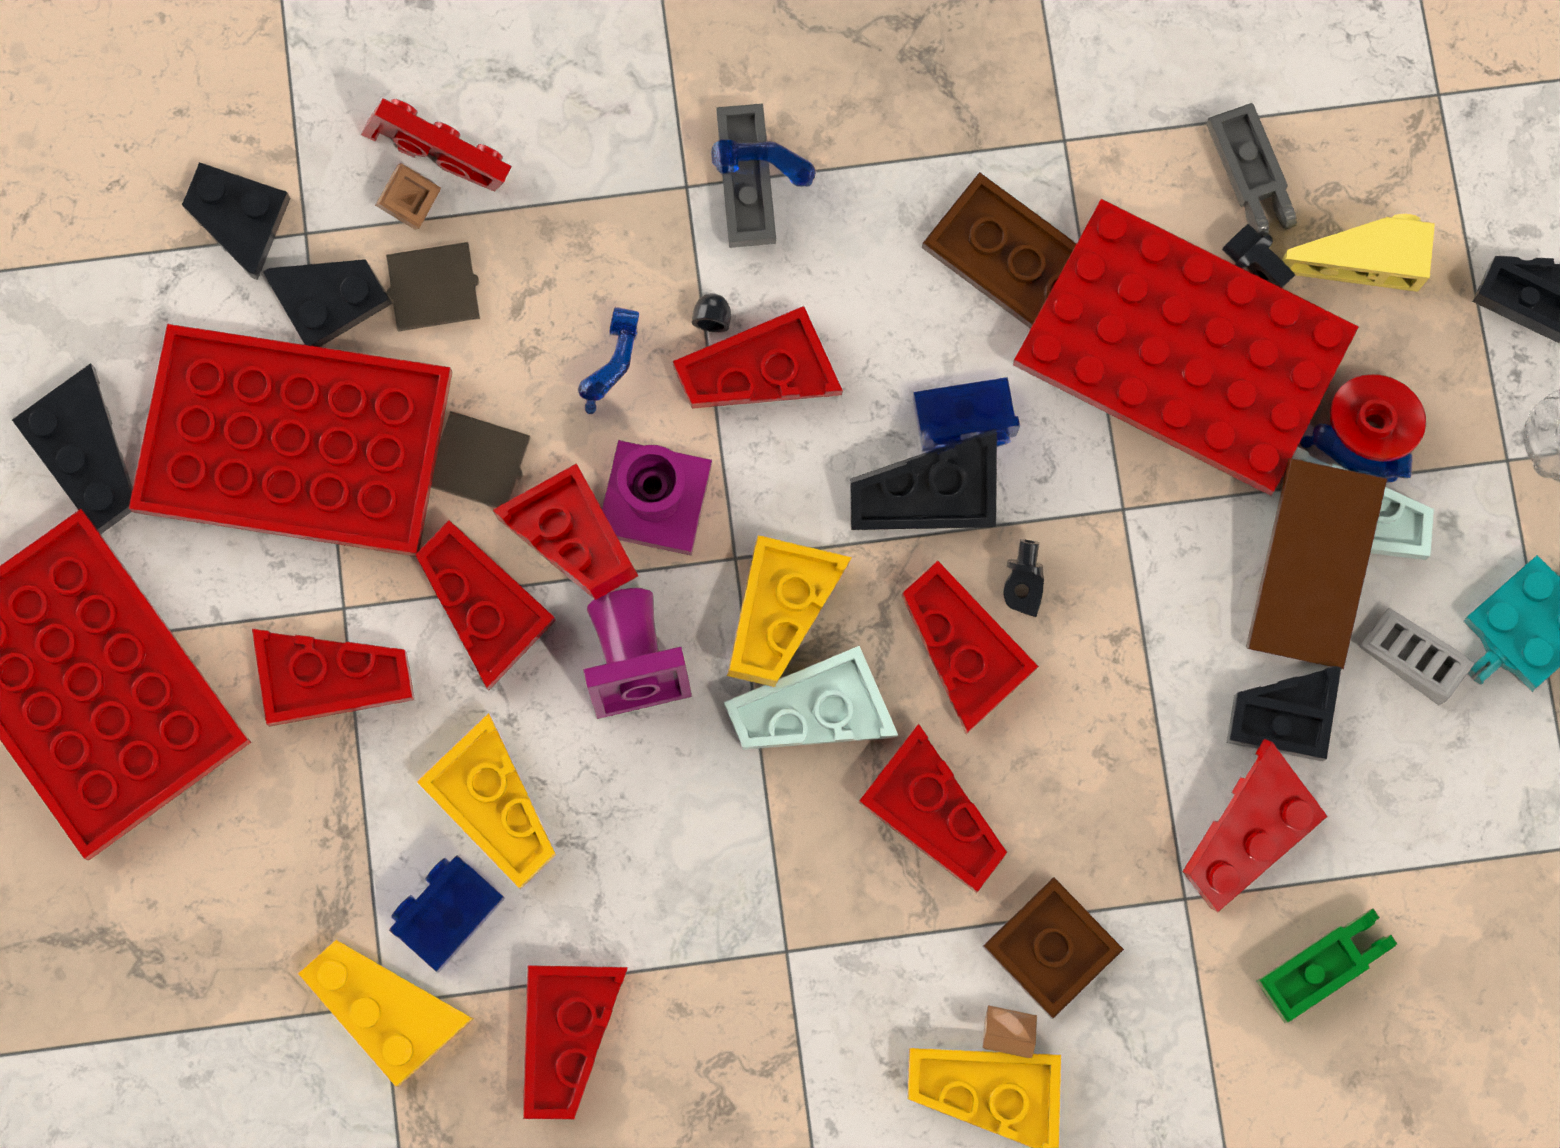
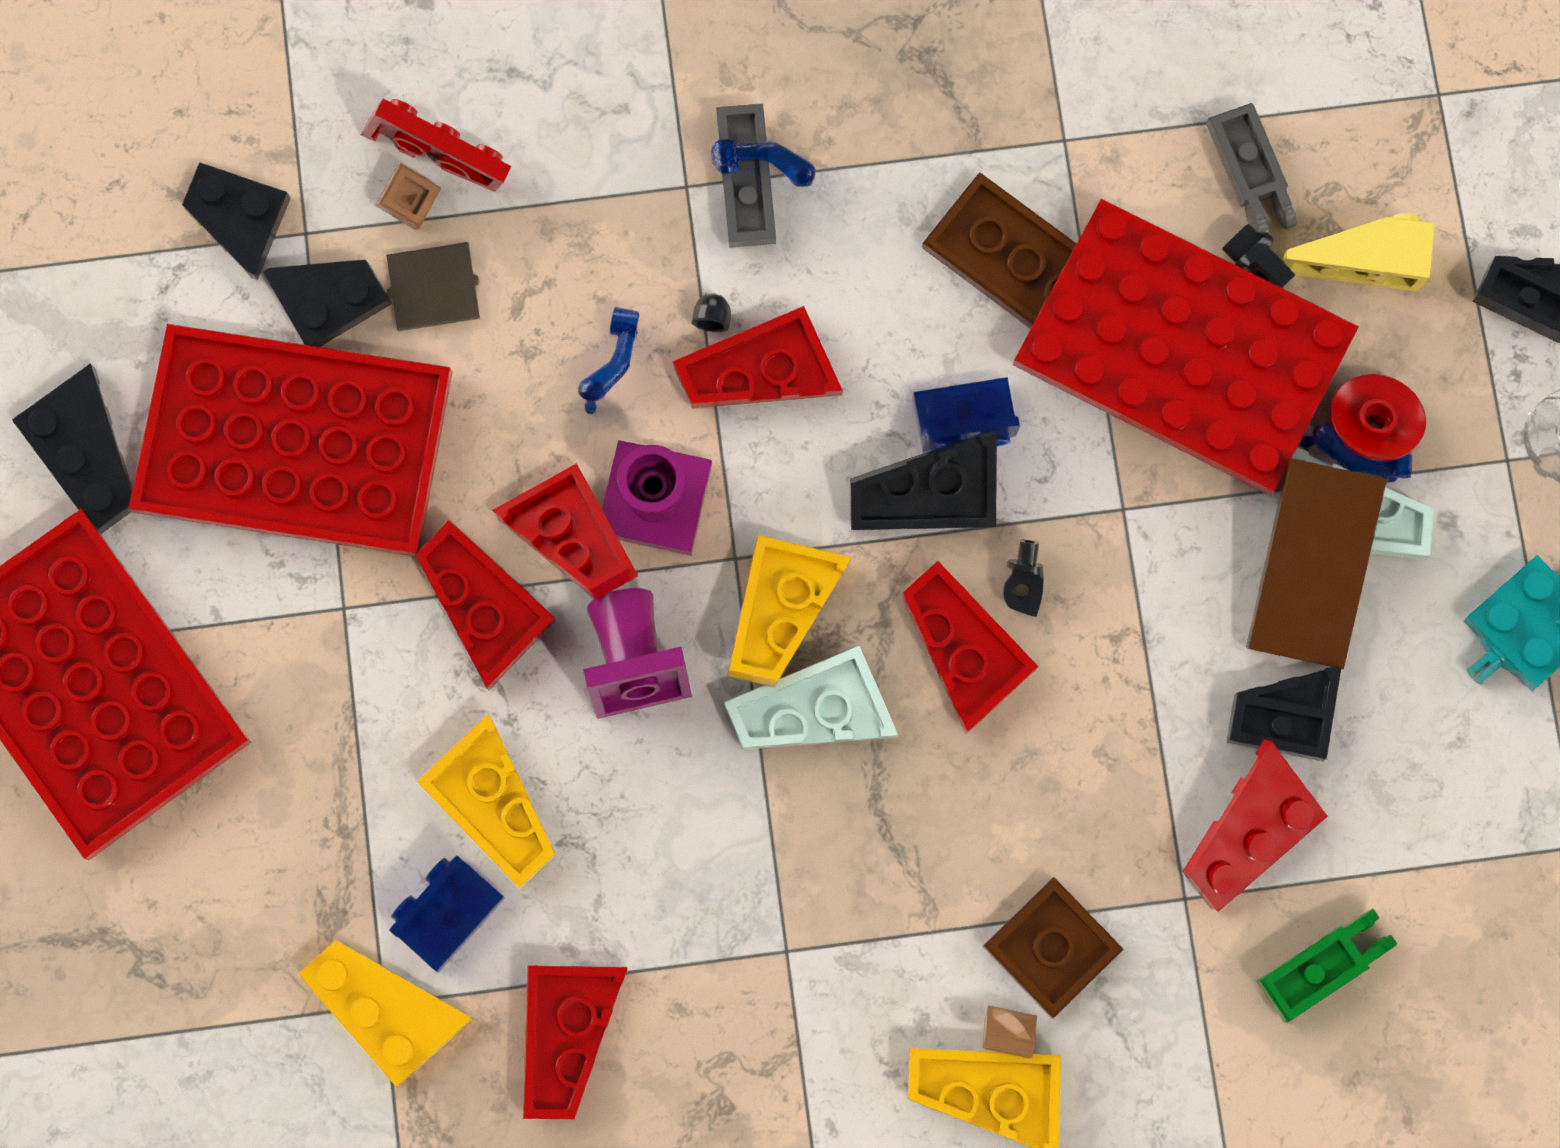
(325, 678): red wing -> none
(479, 460): clear smoke piece -> none
(933, 813): red wing -> none
(1442, 653): light grey slope -> none

